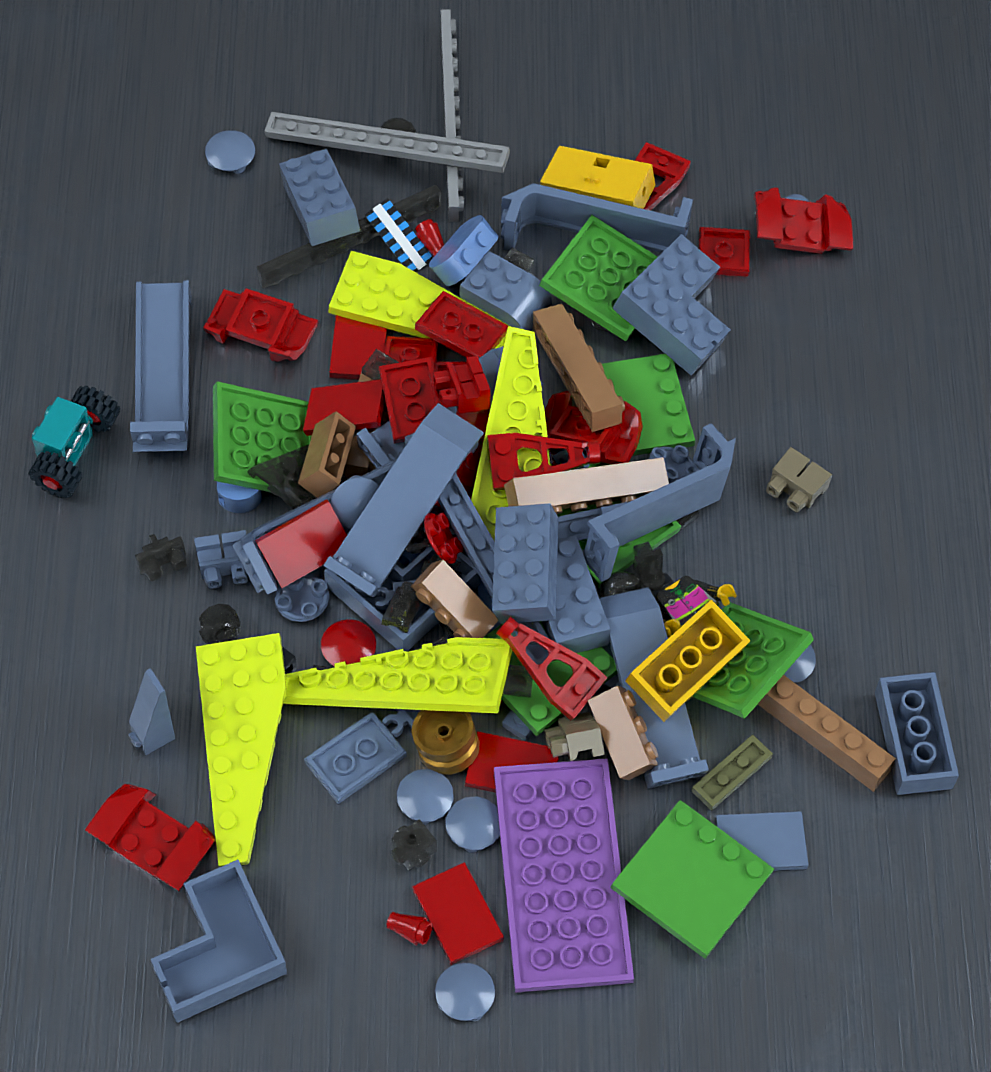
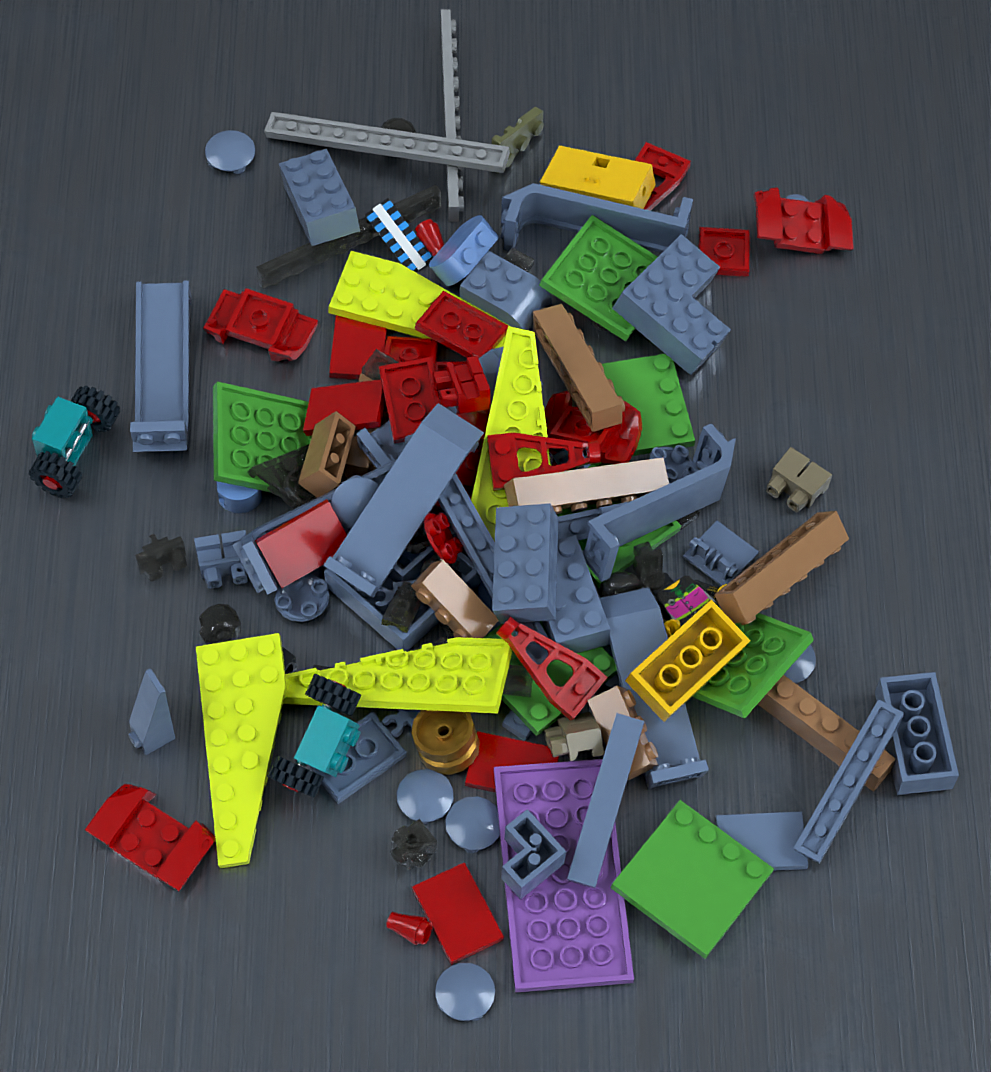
(232, 954): sand blue piece -> none
(325, 738): none -> brick
(347, 642): red dish -> none
(519, 136): none -> olive wing
(536, 855): none -> sand blue brick
(605, 801): none -> sand blue tile
(720, 553): none -> sand blue hinge
(732, 772): olive plate -> none
(782, 567): none -> medium nougat brick
(848, 781): none -> sand blue plate

